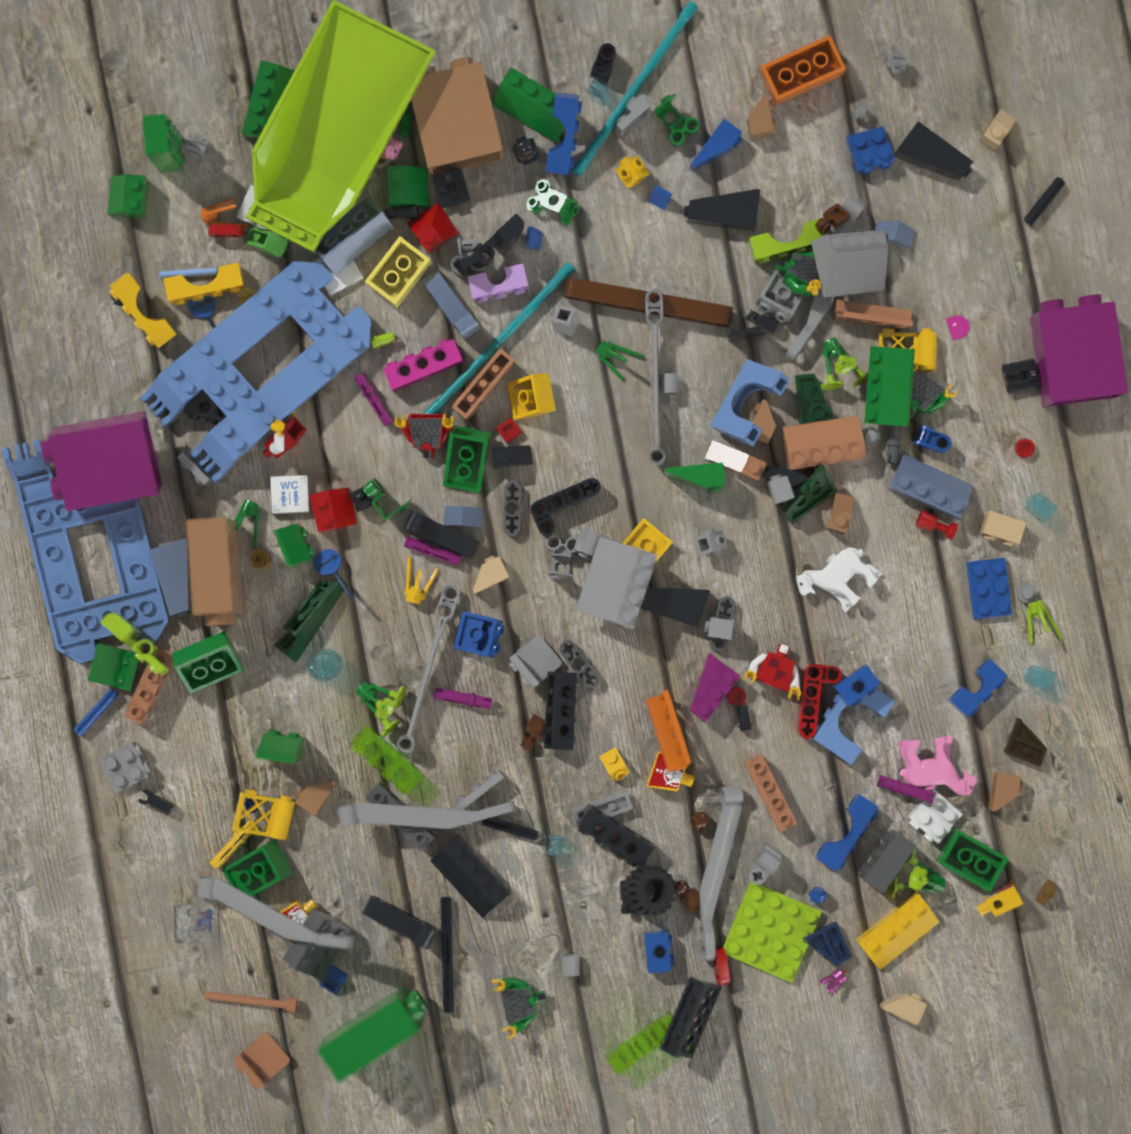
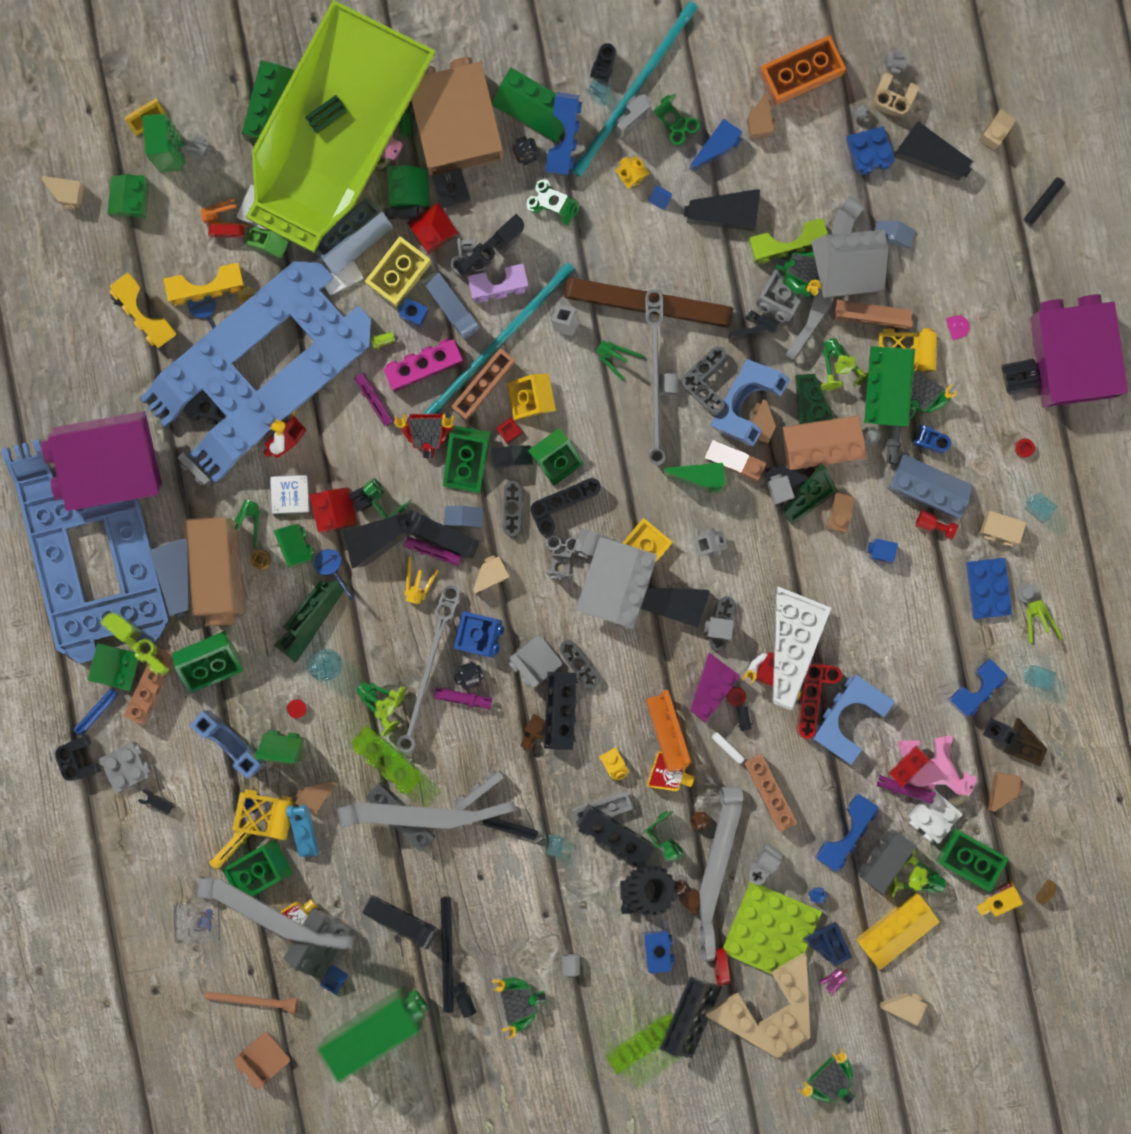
(67, 192): none -> tan slope
(73, 760): none -> black piece
(135, 119): none -> yellow slope
(189, 273): light blue bar -> none
(213, 728): none -> medium blue arch
(296, 708): none -> red tile
(303, 830): none -> dark azure plate
(321, 108): none -> dark green tile
(375, 538): none -> black slope
(419, 318): none -> blue brick
(463, 1000): none -> black bar
(468, 675): none -> black head
(470, 876): black slope -> none
(533, 238): blue slope -> none
(556, 457): none -> green slope
(672, 849): none -> green piece
(700, 378): none -> dark grey beam
(727, 747): none -> white tile
(782, 1029): none -> tan wing
(796, 636): none -> white wing
(831, 1080): none -> torso
(833, 216): reddish brown plate -> none
(836, 575): white animal -> none
(845, 687): blue brick -> none
(882, 550): none -> blue brick
(892, 98): none -> tan piece
(909, 766): none -> red brick
(1005, 737): none -> black brick

